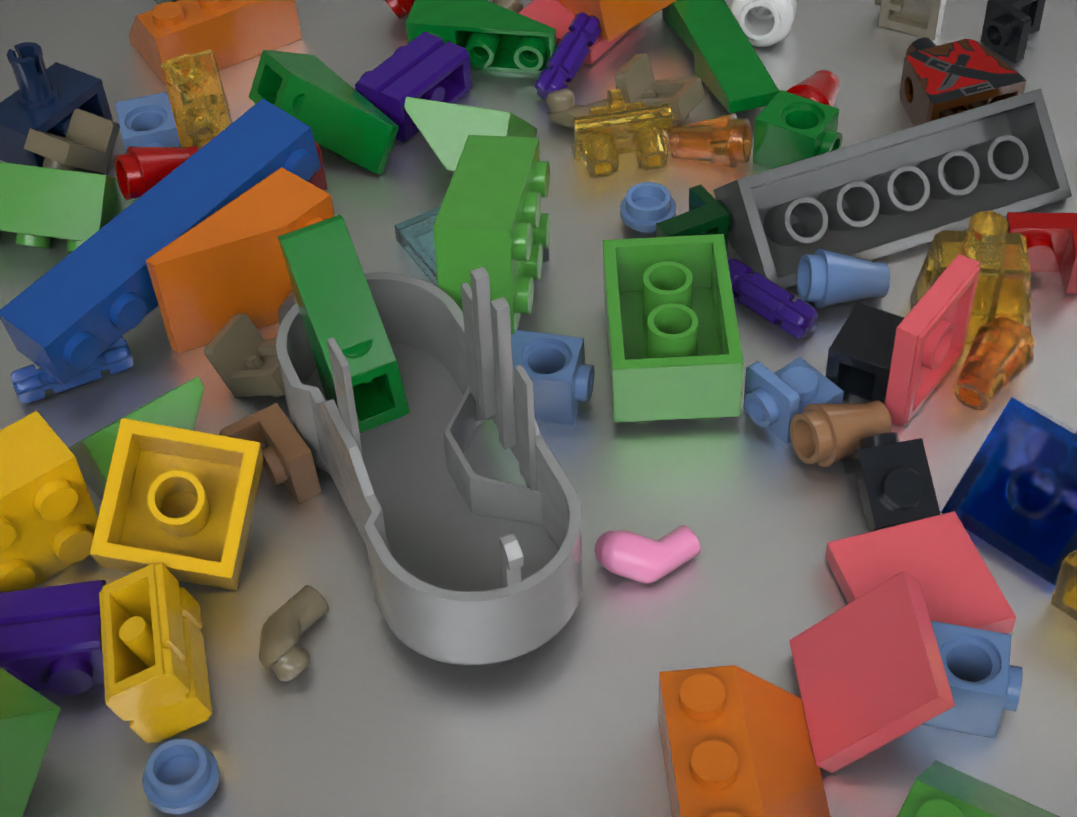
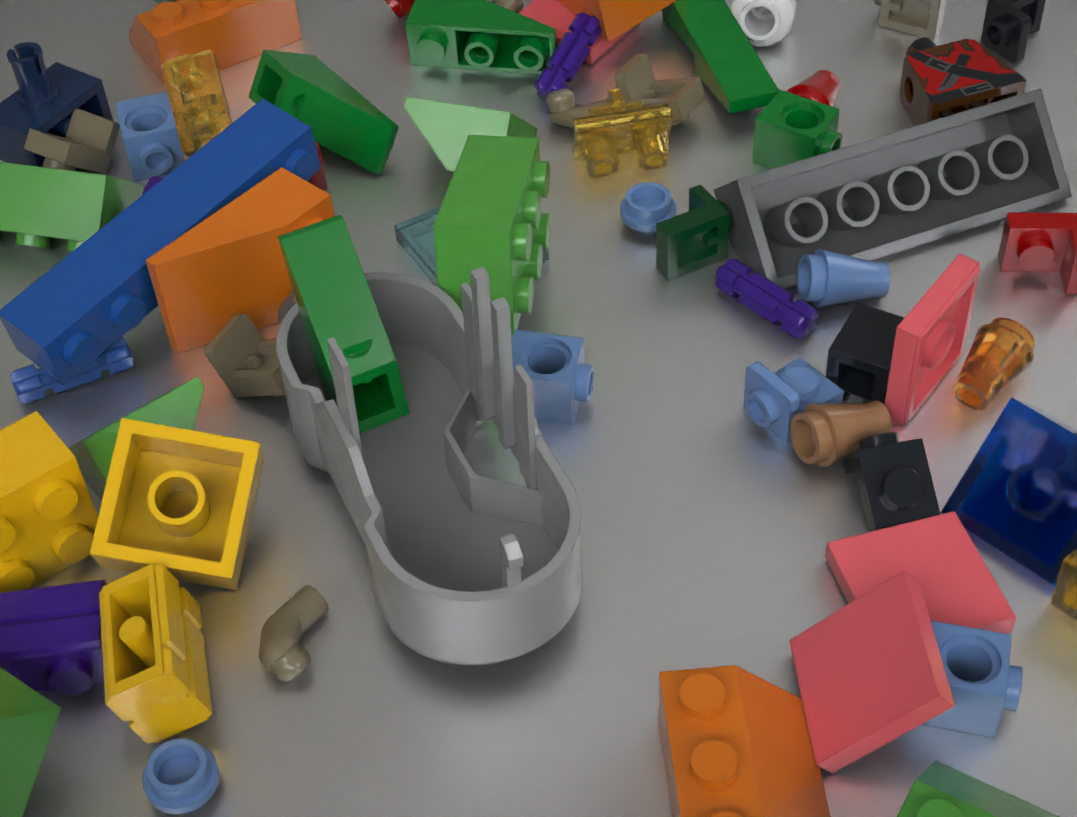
(146, 166): red cone -> none
(283, 449): medium nougat bracket -> none
(418, 70): dark purple brick -> none
(643, 557): bright pink arm -> none
(671, 329): bright green brick -> none
(714, 140): clear orange cone -> none
(1004, 271): clear yellow torso -> none

